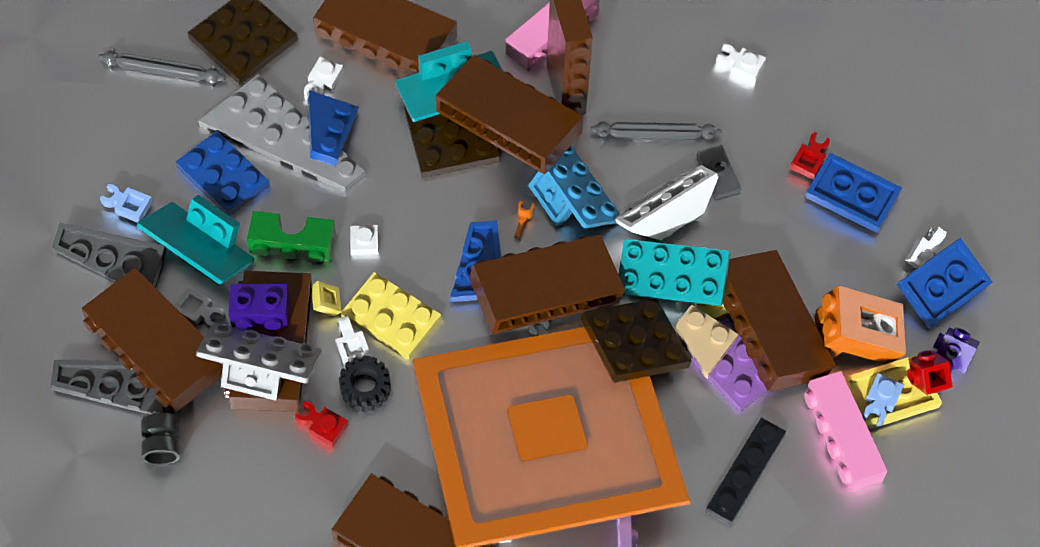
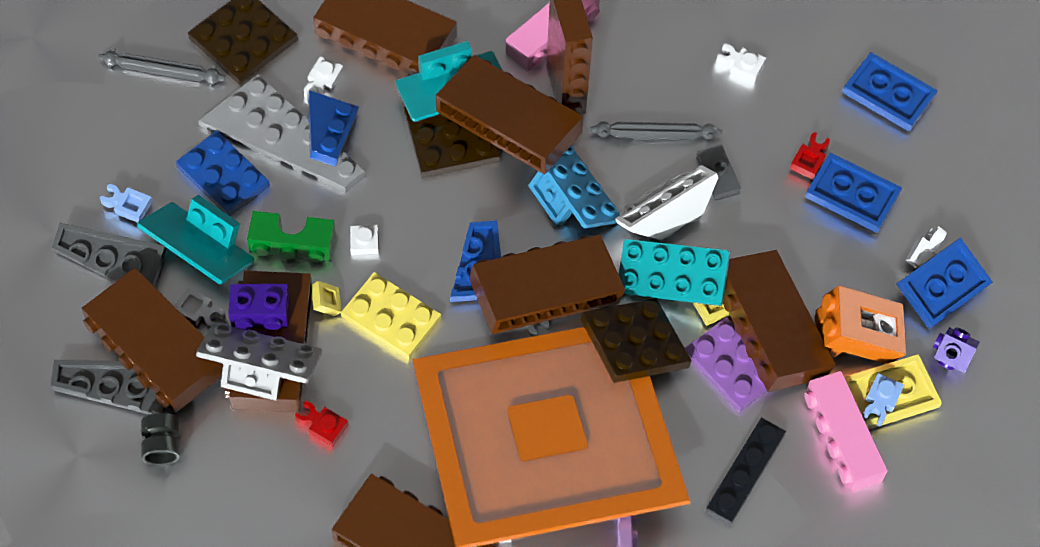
(351, 343): white plate -> none
(365, 368): black tyre -> none
(524, 216): orange hand -> none
(705, 338): tan wing -> none
(889, 91): none -> blue plate
(929, 372): red brick -> none

